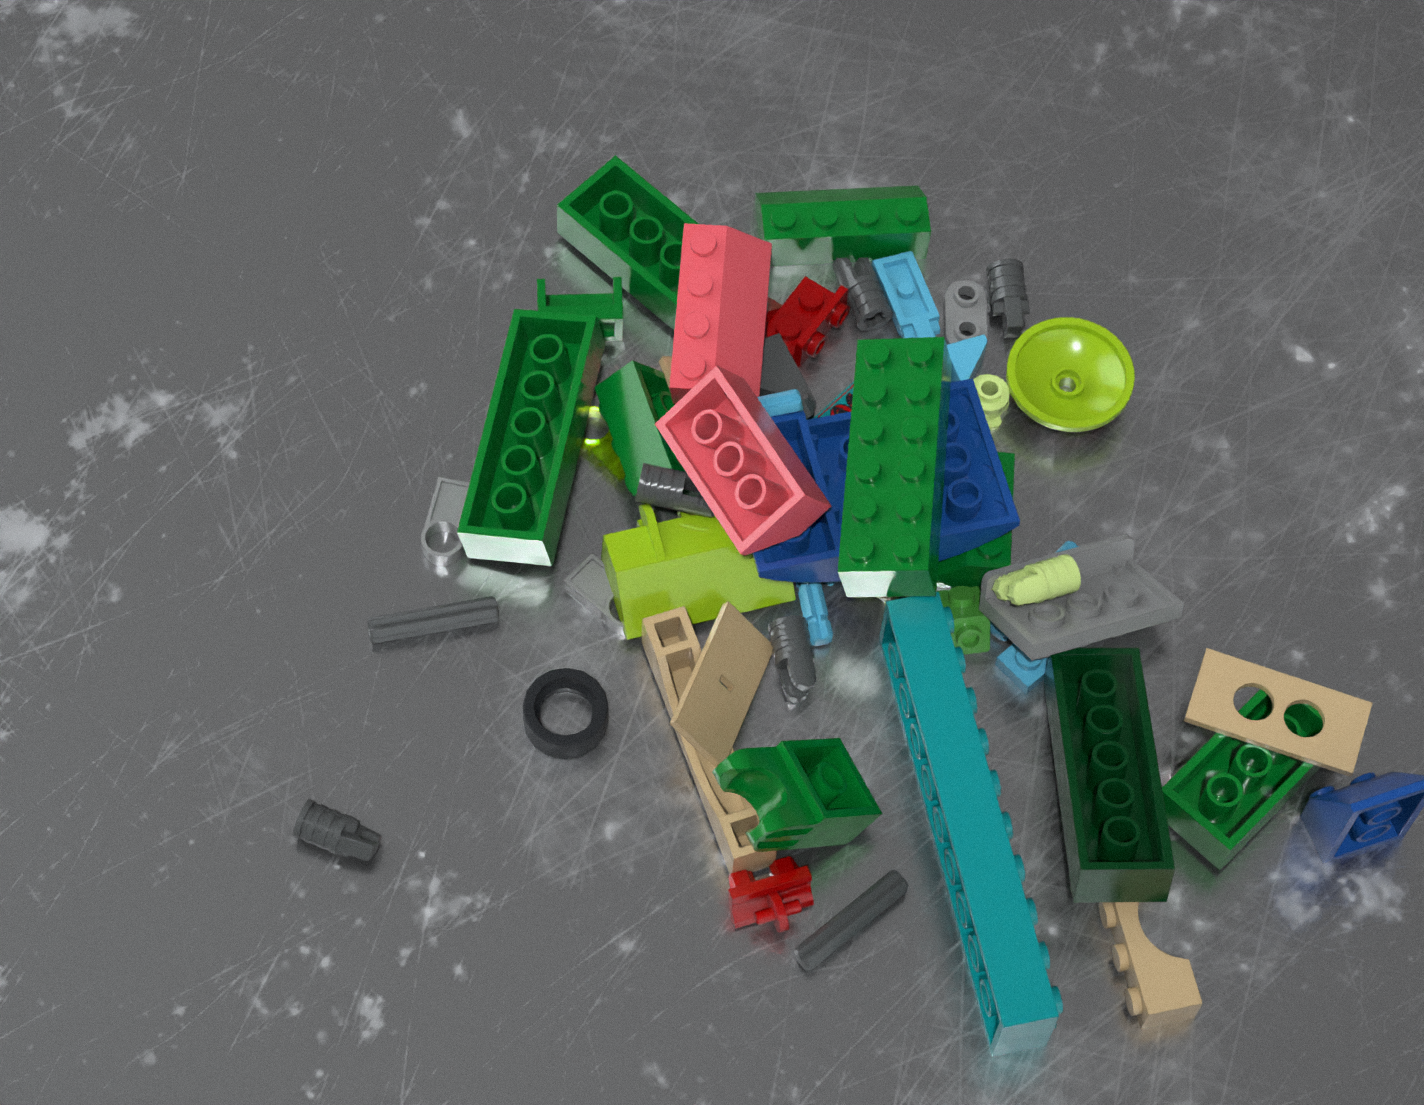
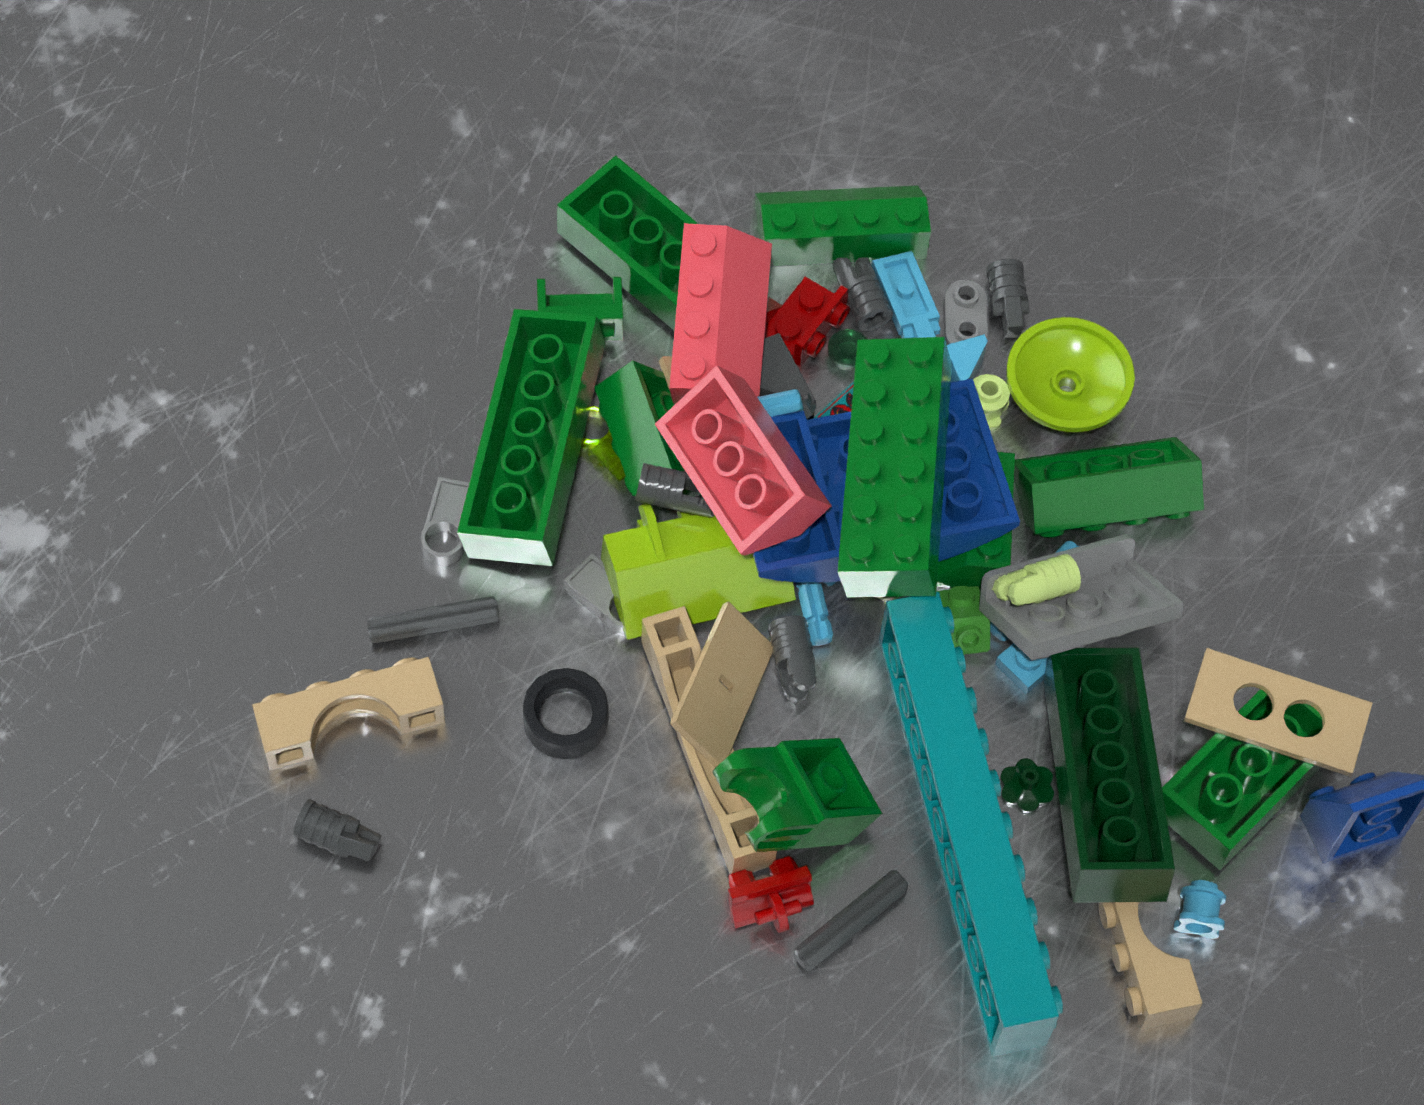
(400, 694): none -> tan arch
(843, 348): none -> clear green plate
(1024, 792): none -> dark green plant
(1109, 486): none -> green slope
(1201, 909): none -> medium azure brick

